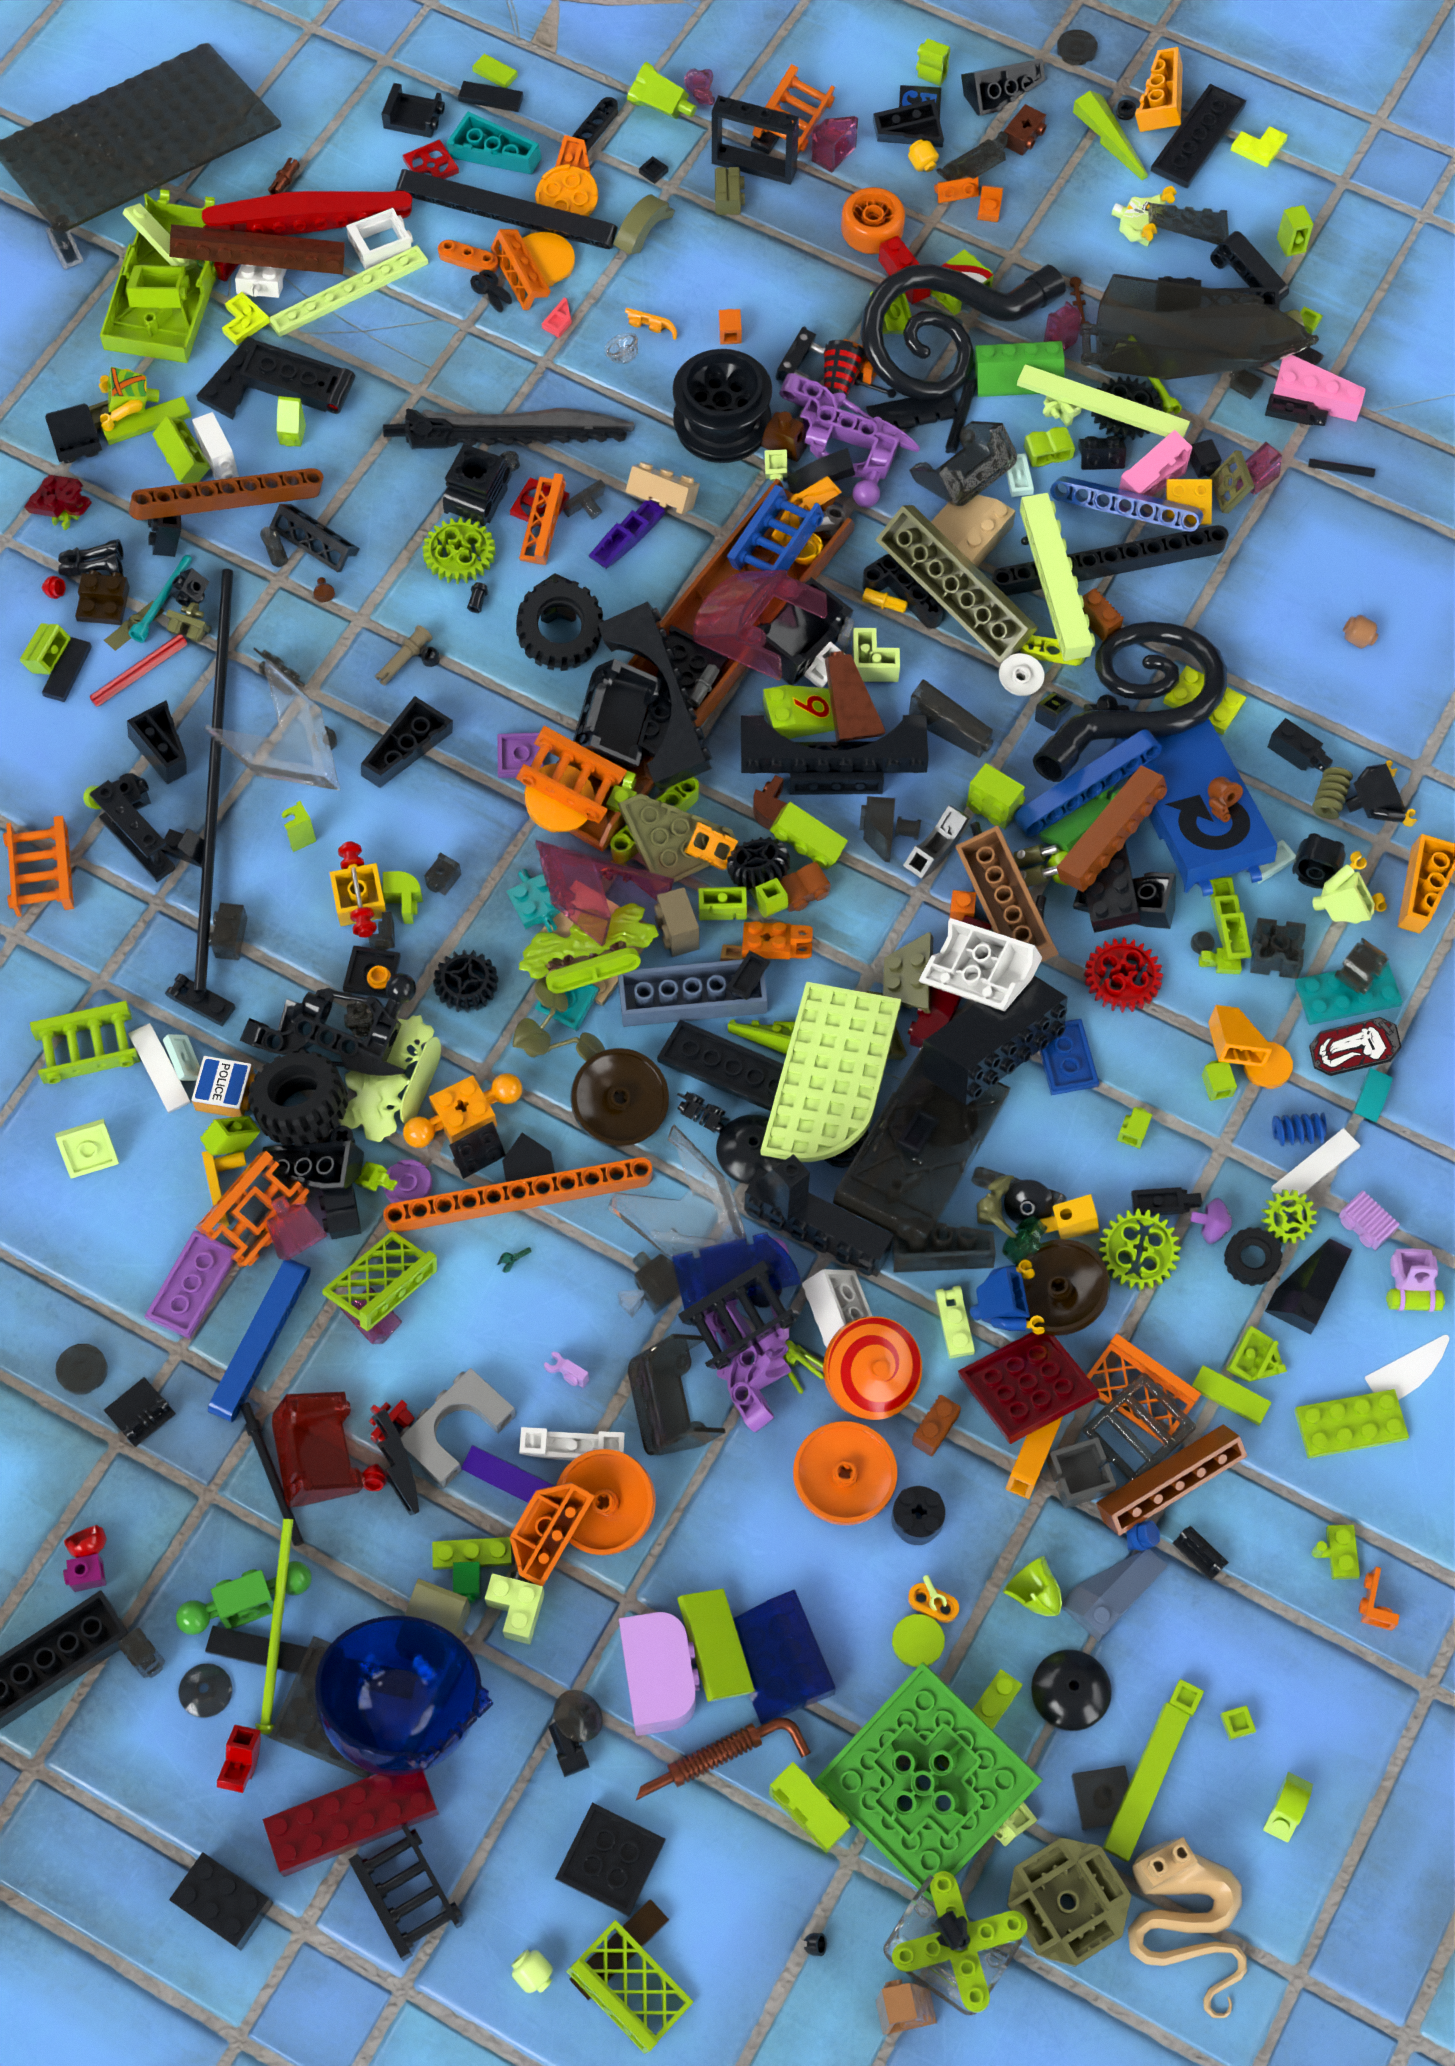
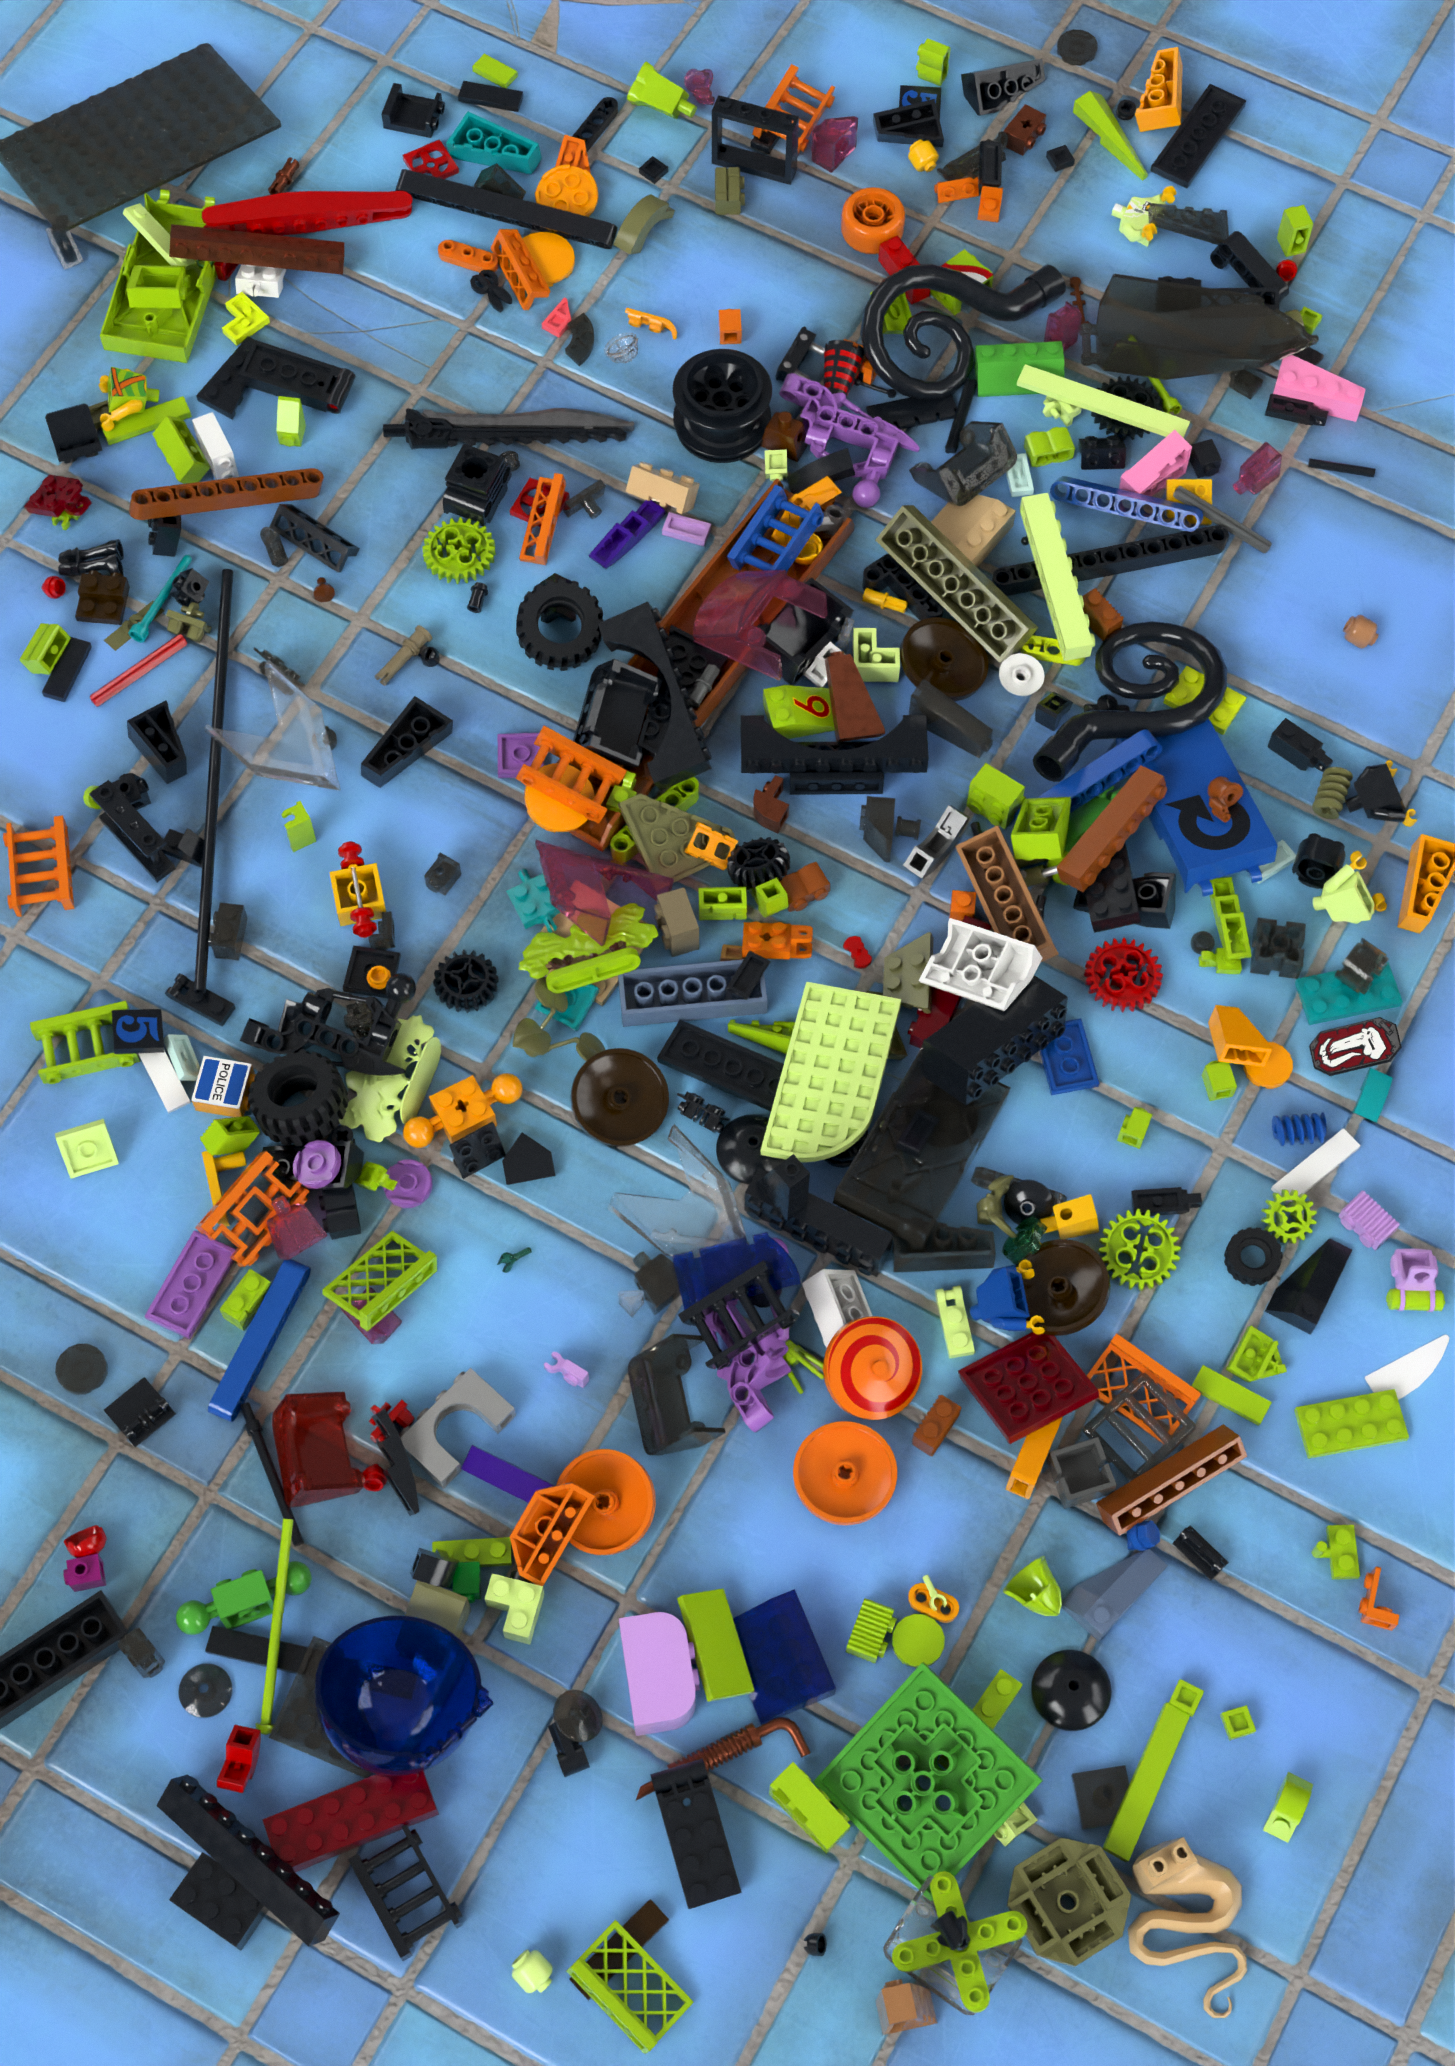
(137, 1031): none -> black tile
(245, 1299): none -> lime brick
(248, 1859): none -> black brick
(317, 1164): none -> medium lavender tile
(348, 291): yellowish green tile -> none
(375, 224): white window -> none
(404, 889): lime brick -> none
(434, 1567): none -> black brick
(498, 181): none -> clear smoke slope
(507, 1189): orange beam -> none
(564, 1445): white slope -> none
(582, 339): none -> clear smoke tile
(610, 1859): black plate -> none
(686, 529): none -> lavender tile
(695, 1834): none -> black hinge
(808, 835): lime brick -> none
(858, 952): none -> red piece
(870, 1630): none -> lime brick
(904, 1520): black brick -> none
(944, 657): none -> dark brown dish
(990, 163): none -> black tile
(1041, 828): none -> lime slope
(1060, 158): none -> black plate
(1216, 1221): medium lavender piece -> none
(1221, 478): olive piece -> none
(1223, 519): none -> dark grey axle
(1260, 150): neon yellow plate -> none
(1286, 269): none -> red plate

